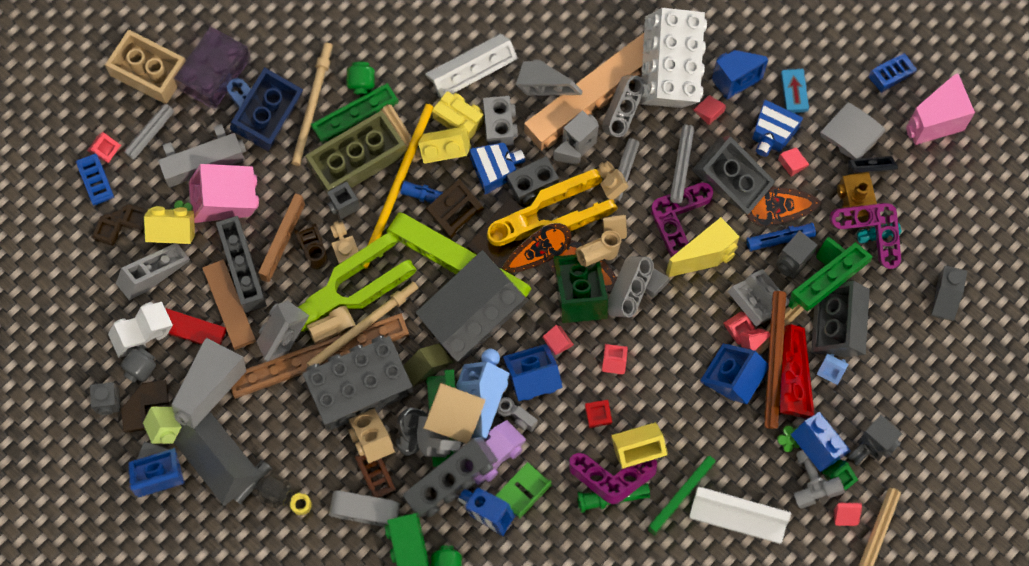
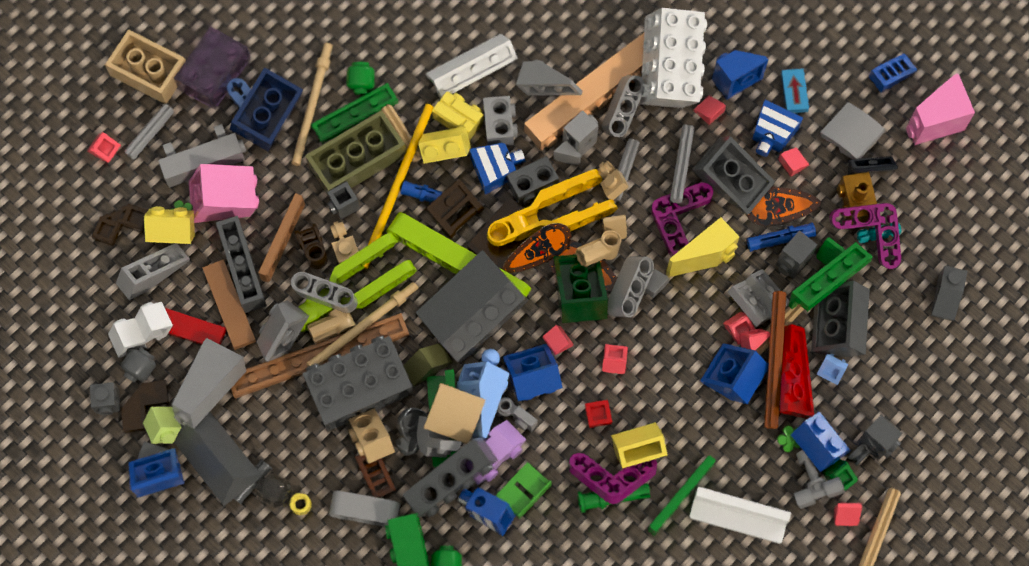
(89, 166): blue slope -> none
(314, 287): none -> light grey beam

